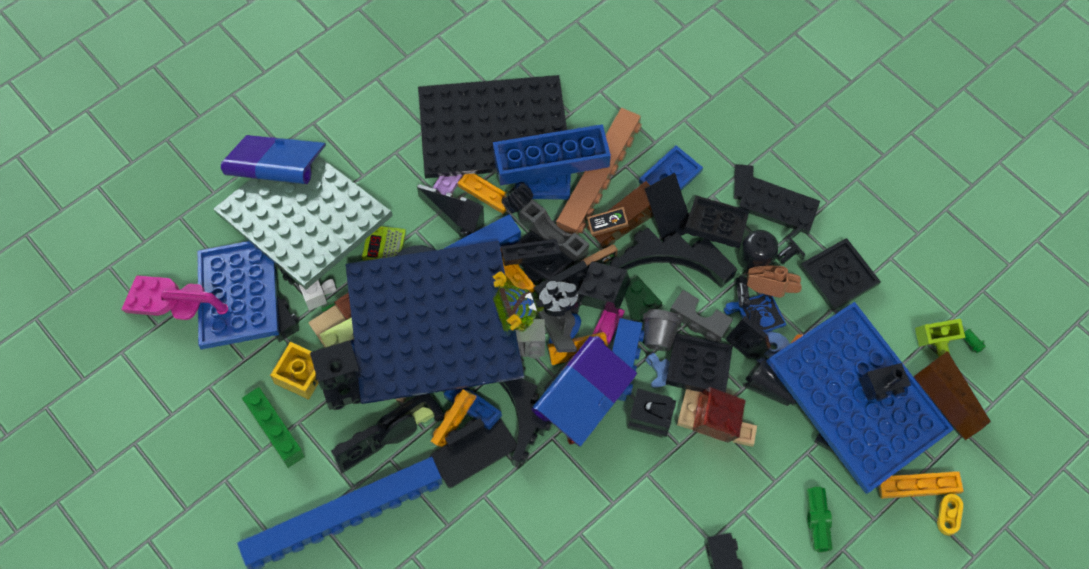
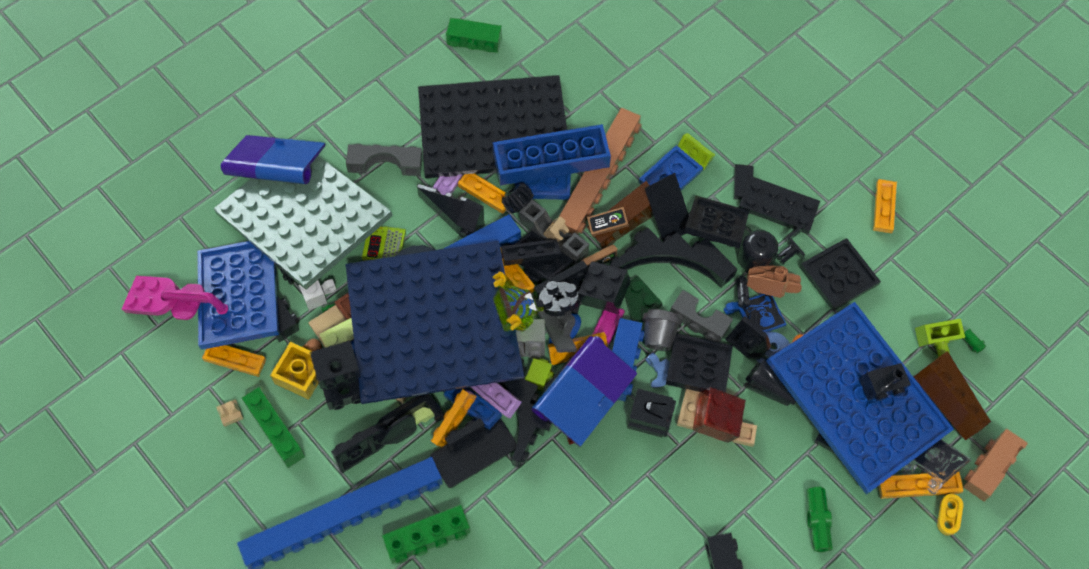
(229, 413): none -> tan tile
(235, 359): none -> light orange plate
(313, 344): none -> nougat piece
(363, 157): none -> dark grey arch
(426, 534): none -> green brick
(474, 35): none -> green brick
(499, 398): none -> lavender plate
(540, 373): none -> lime brick
(554, 228): none -> tan tile
(696, 150): none -> lime plate
(885, 206): none -> light orange plate
(940, 462): none -> flag
(993, 464): none -> nougat wedge

